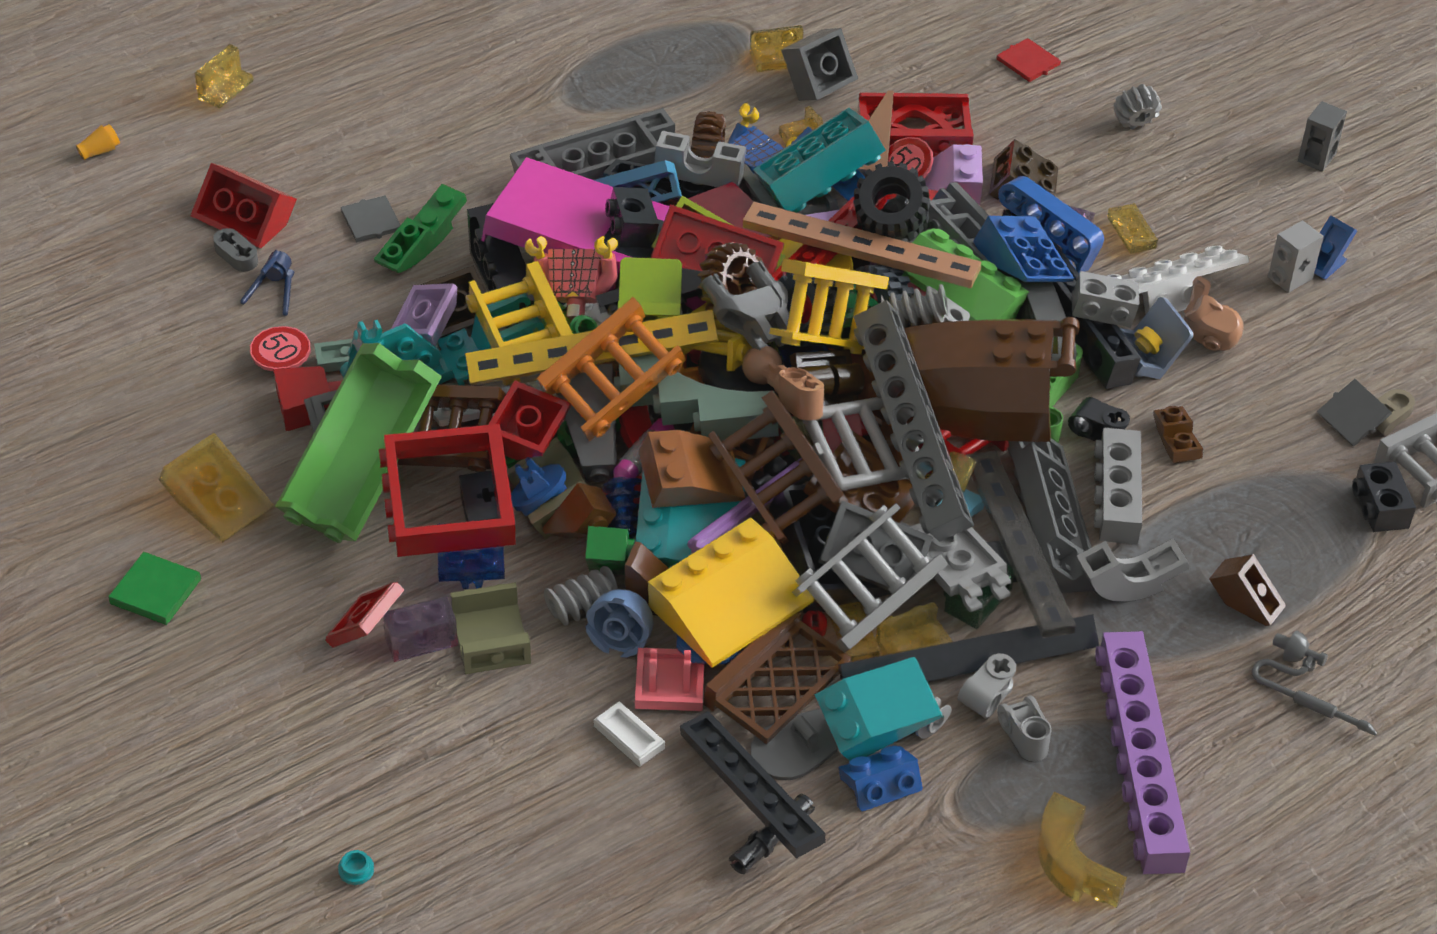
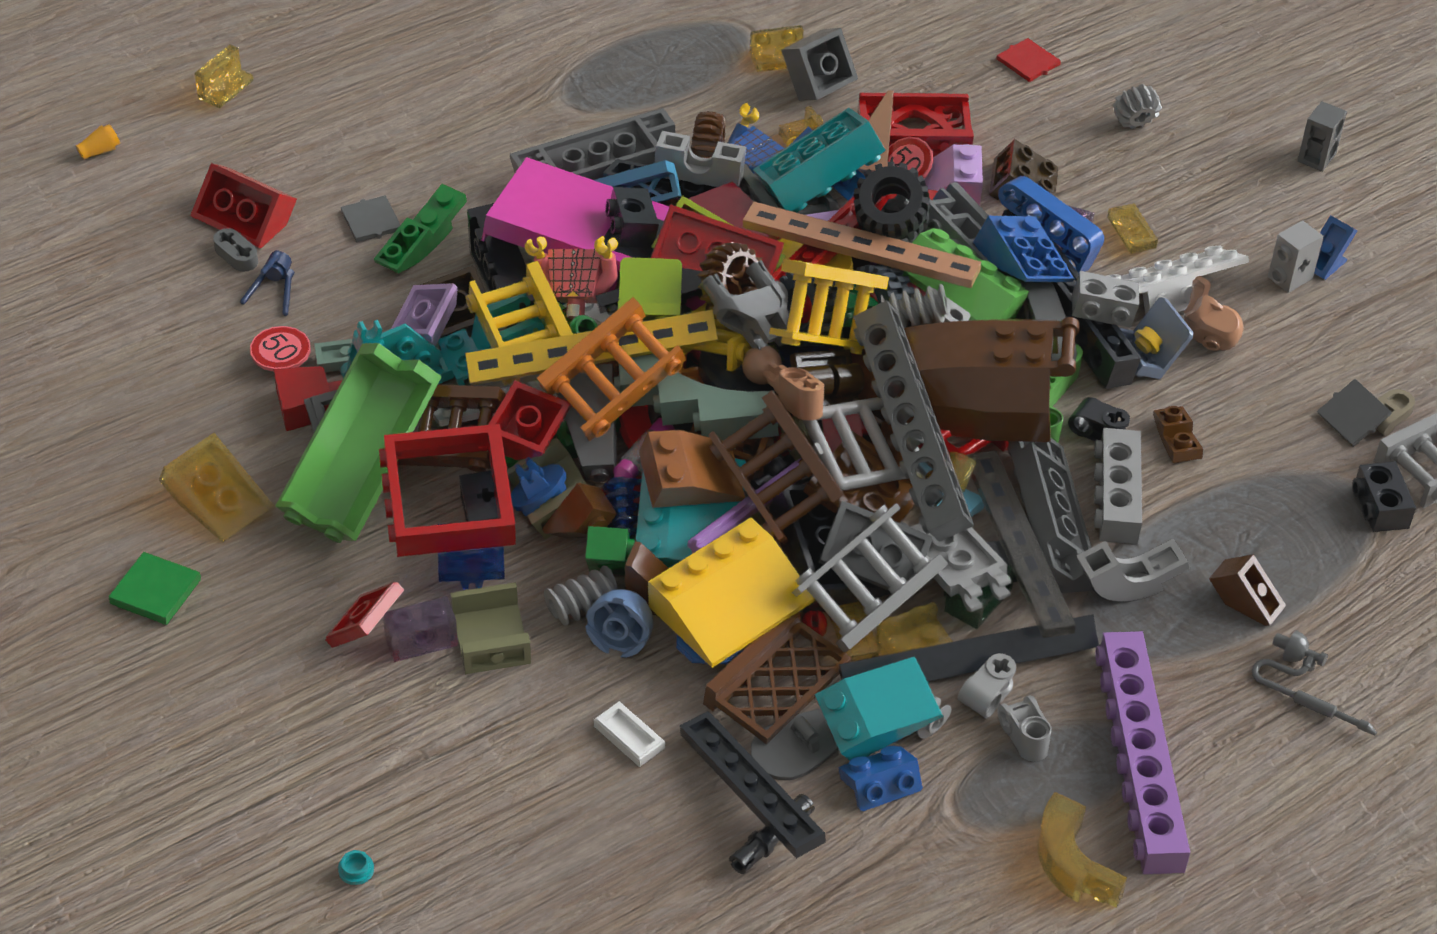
(668, 680): coral plate -> none

